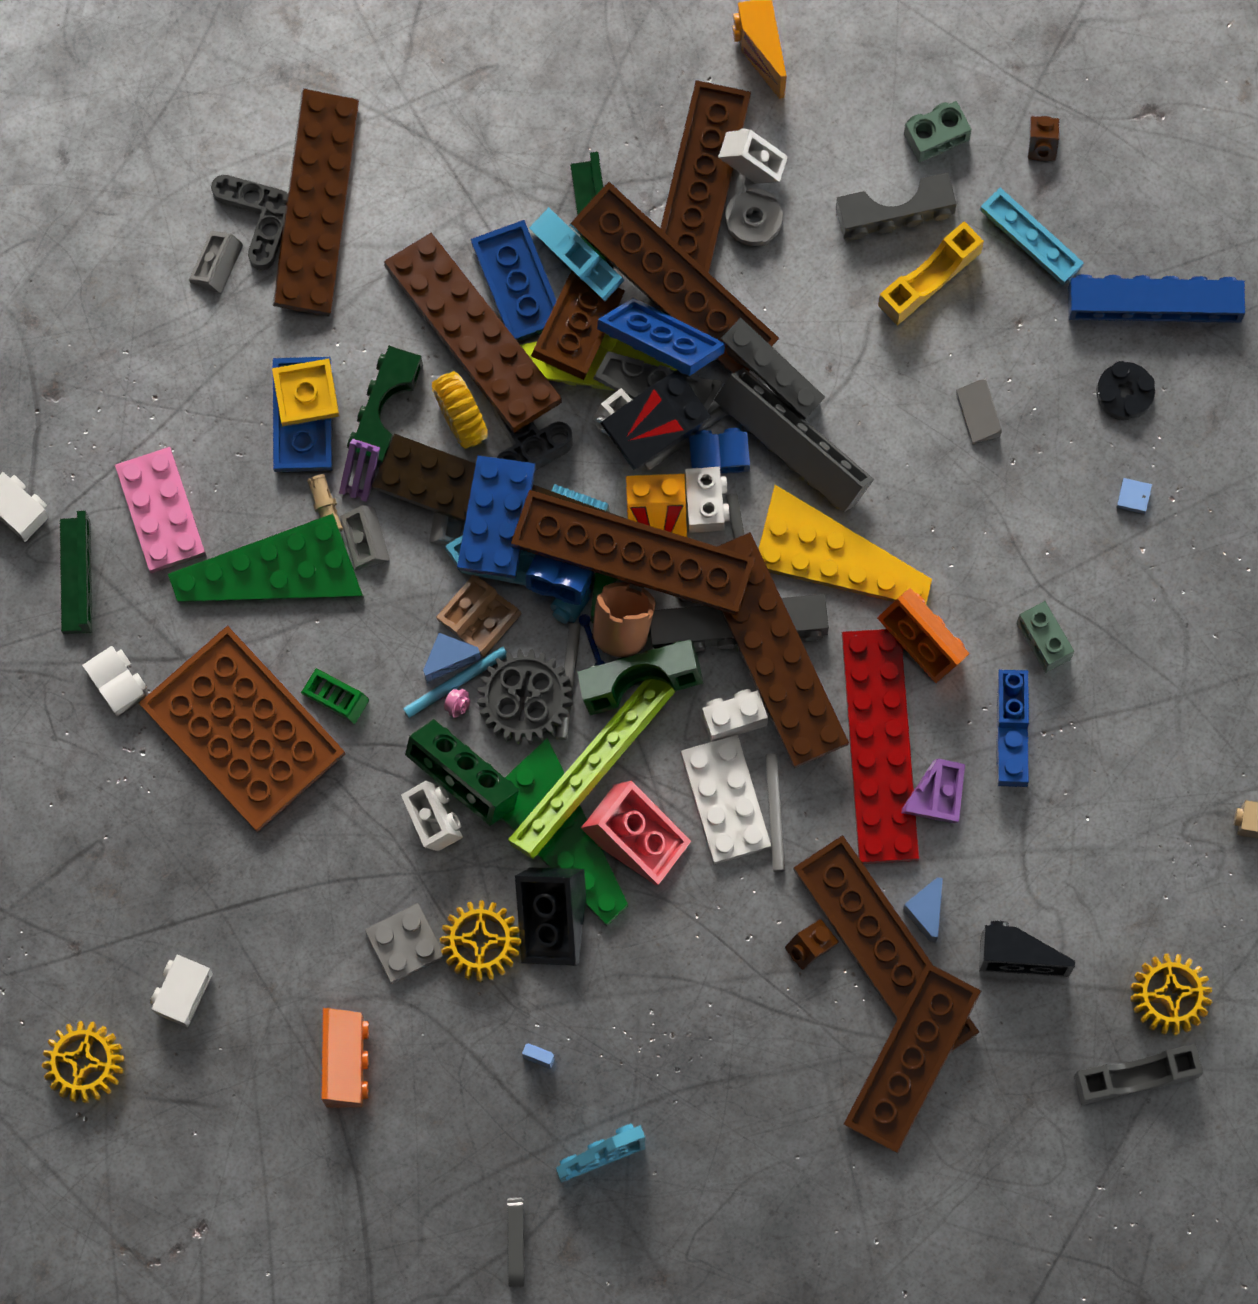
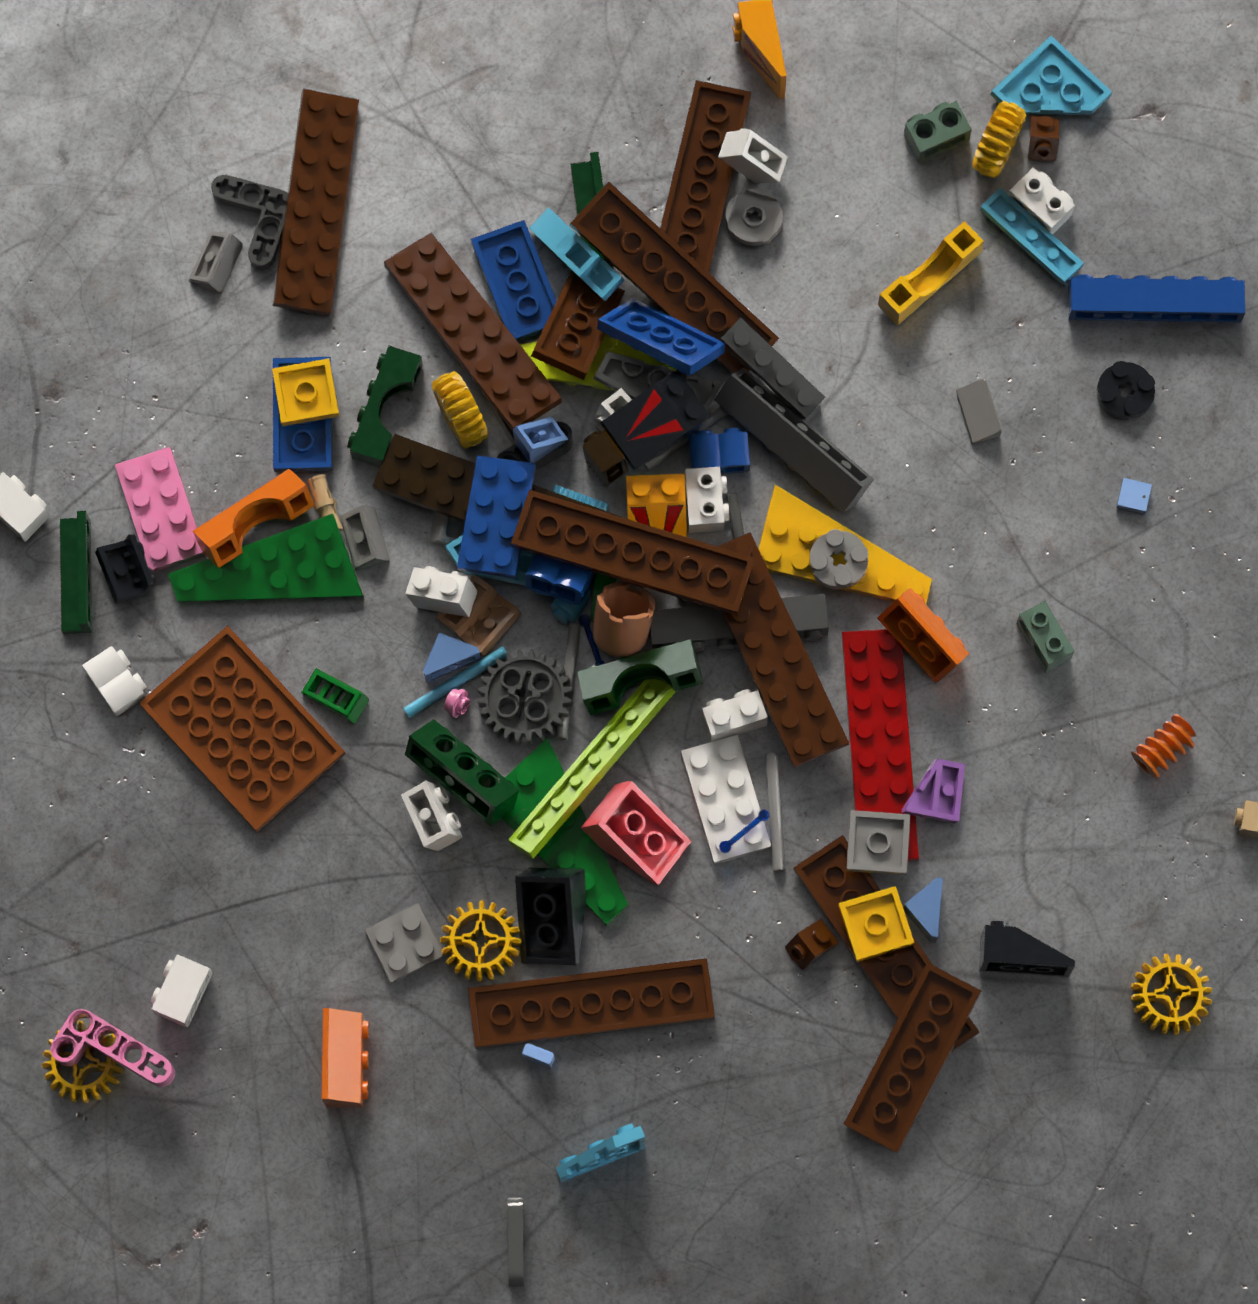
(118, 1052): none -> bright pink beam
(125, 569): none -> black bracket
(280, 498): none -> orange arch
(354, 490): medium lavender tile -> none
(441, 591): none -> white brick
(538, 438): none -> medium blue slope
(591, 1003): none -> reddish brown plate
(604, 457): none -> dark brown brick
(725, 846): none -> clear blue hinge
(838, 543): none -> light grey plate
(862, 215): dark grey arch -> none
(876, 924): none -> yellow plate
(878, 842): none -> light grey plate
(999, 139): none -> yellow gear
(1012, 728): blue slope -> none
(1043, 200): none -> white brick
(1052, 84): none -> medium azure plate
(1139, 1075): dark grey arch -> none
(1164, 745): none -> orange piece

